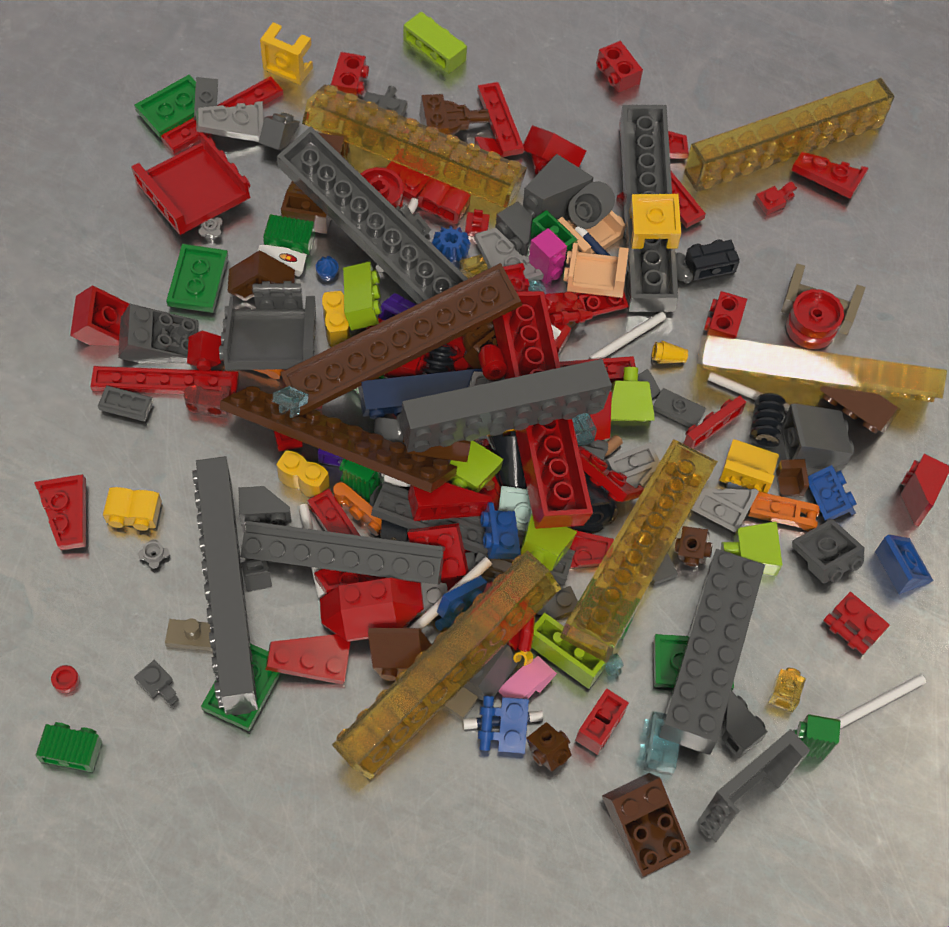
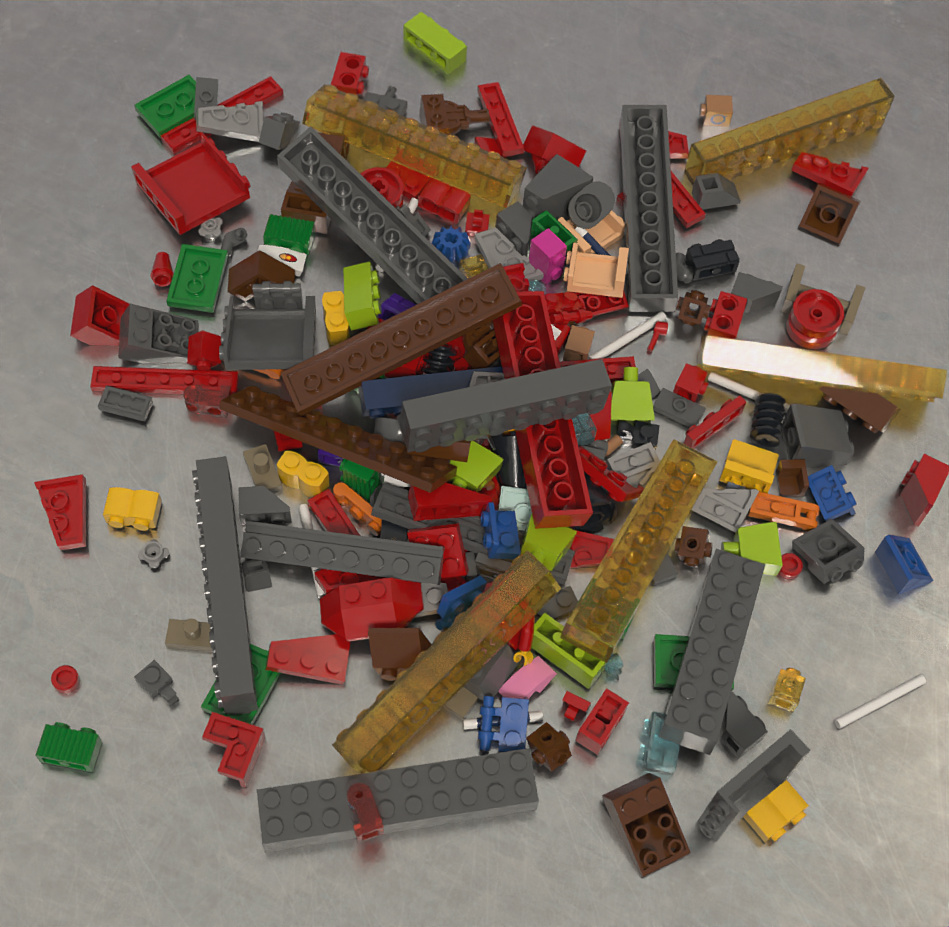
(162, 270): none -> red cone
(233, 239): none -> dark grey arm
(242, 745): none -> red panel
(262, 468): none -> dark tan tile
(284, 58): yellow panel -> none
(290, 399): clear light blue tile -> none
(327, 267): blue plate -> none
(363, 804): none -> clear red leg
(404, 798): none -> dark grey brick
(431, 613): white bar -> none
(492, 362): red brick -> none
(575, 704): none -> red tile
(578, 344): none -> medium nougat brick
(619, 66): red brick -> none
(640, 433): none -> black plate
(655, 218): yellow panel -> none
(659, 329): none -> red hand
(668, 353): yellow cone -> none
(689, 315): none -> reddish brown brick
(691, 382): none -> red brick
(714, 191): none -> dark grey slope
(716, 110): none -> medium nougat brick
(756, 290): none -> dark grey slope
(774, 199): red plate -> none
(776, 812): none -> yellow brick
(791, 566): none -> red tile
(819, 735): green brick -> none
(829, 213): none -> reddish brown slope
(859, 618): red plate -> none

